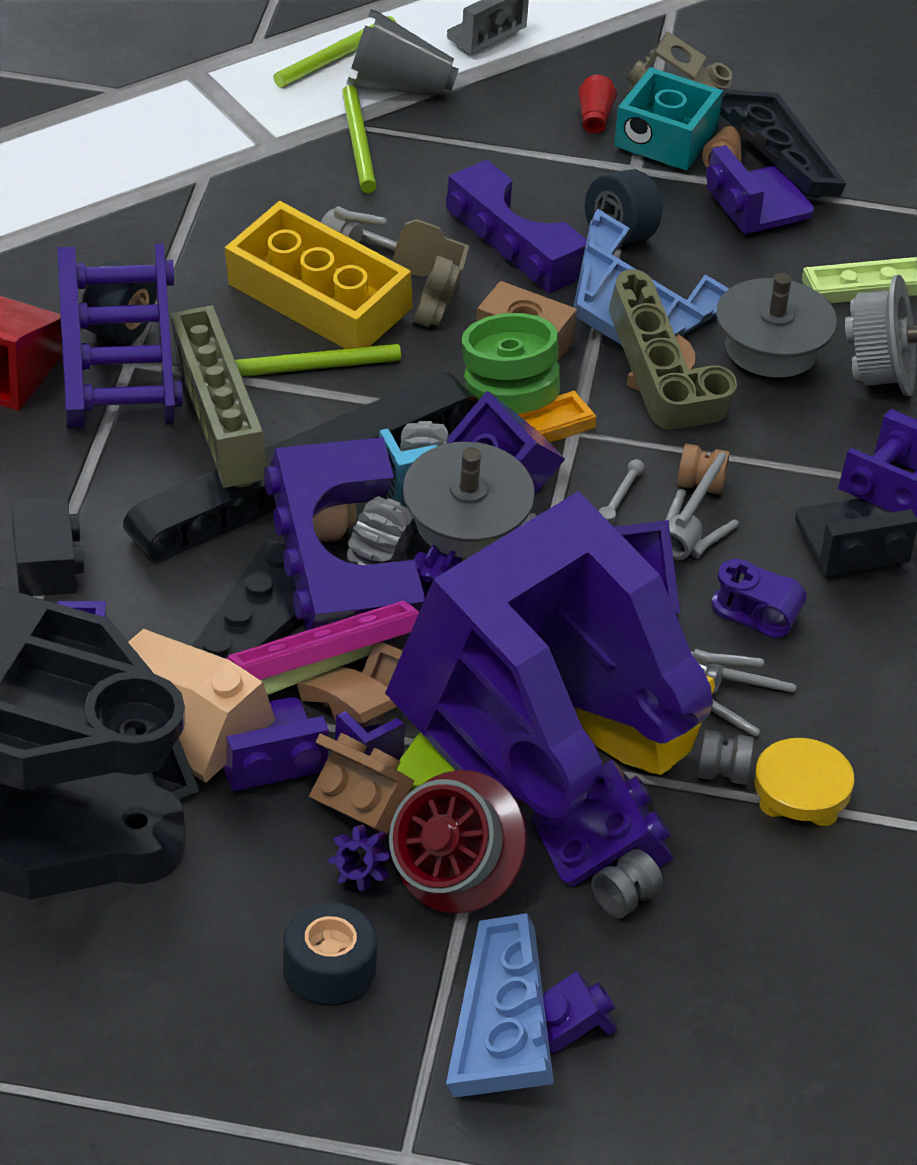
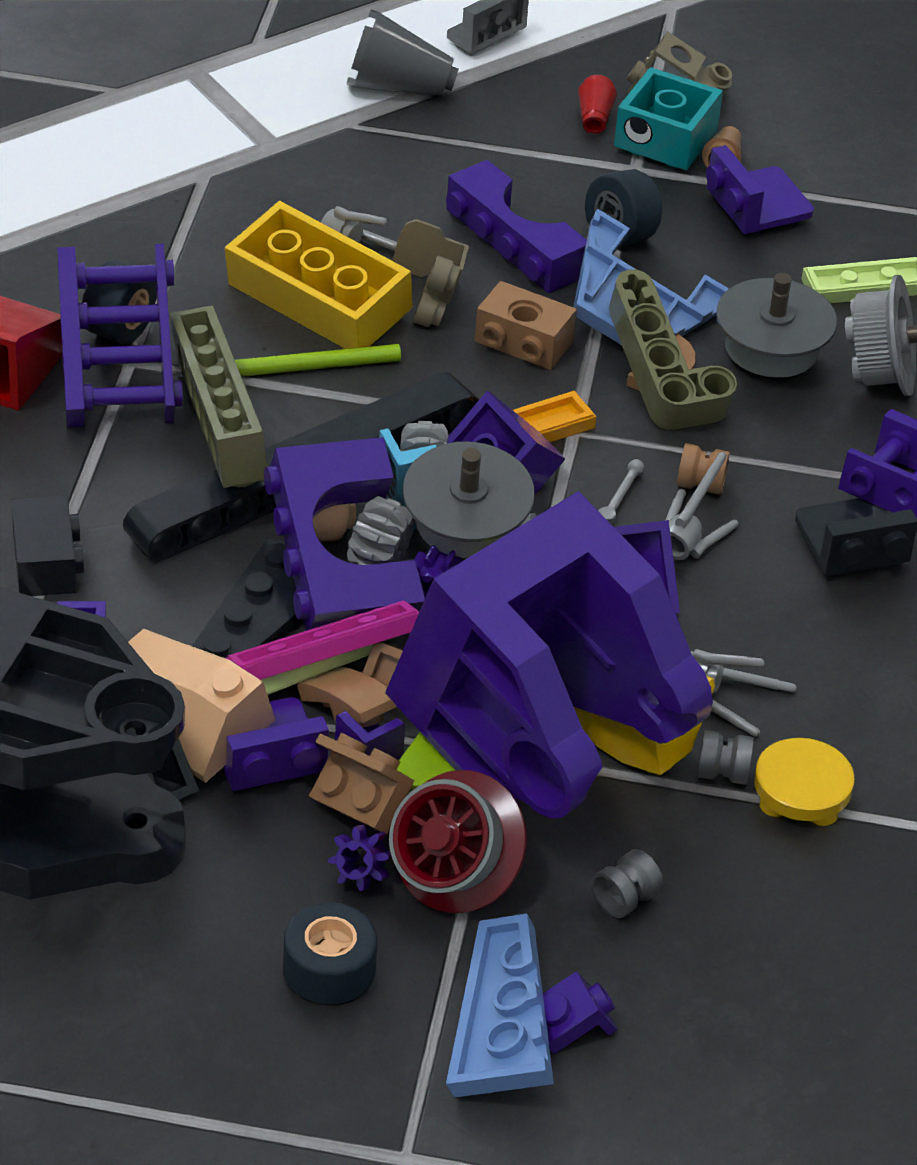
(319, 59): lime bar -> none
(359, 139): lime bar -> none
(513, 360): bright green wheel -> none
(604, 827): dark purple bracket -> none
(759, 600): dark purple piece -> none
(783, 139): black wing -> none

